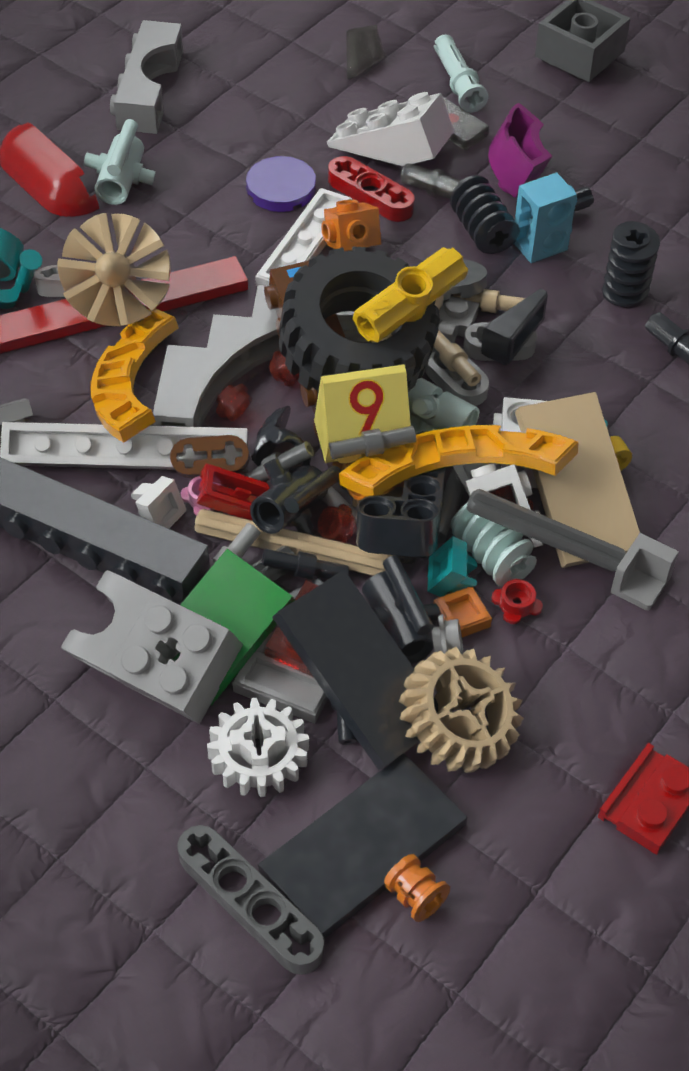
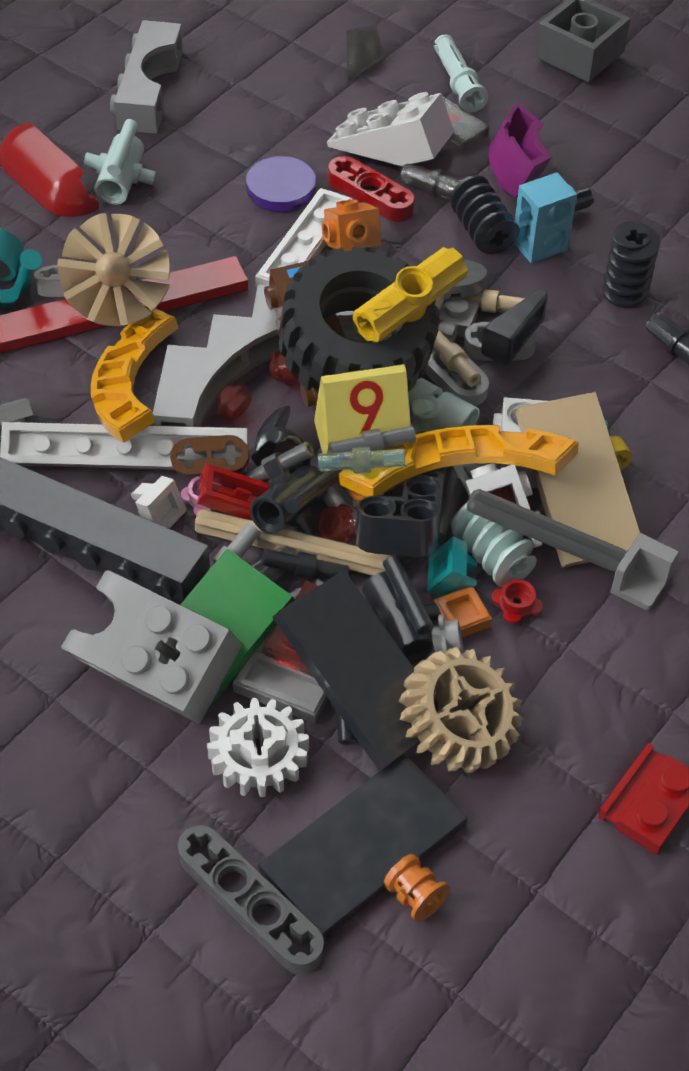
(361, 460): none -> clear light blue bar

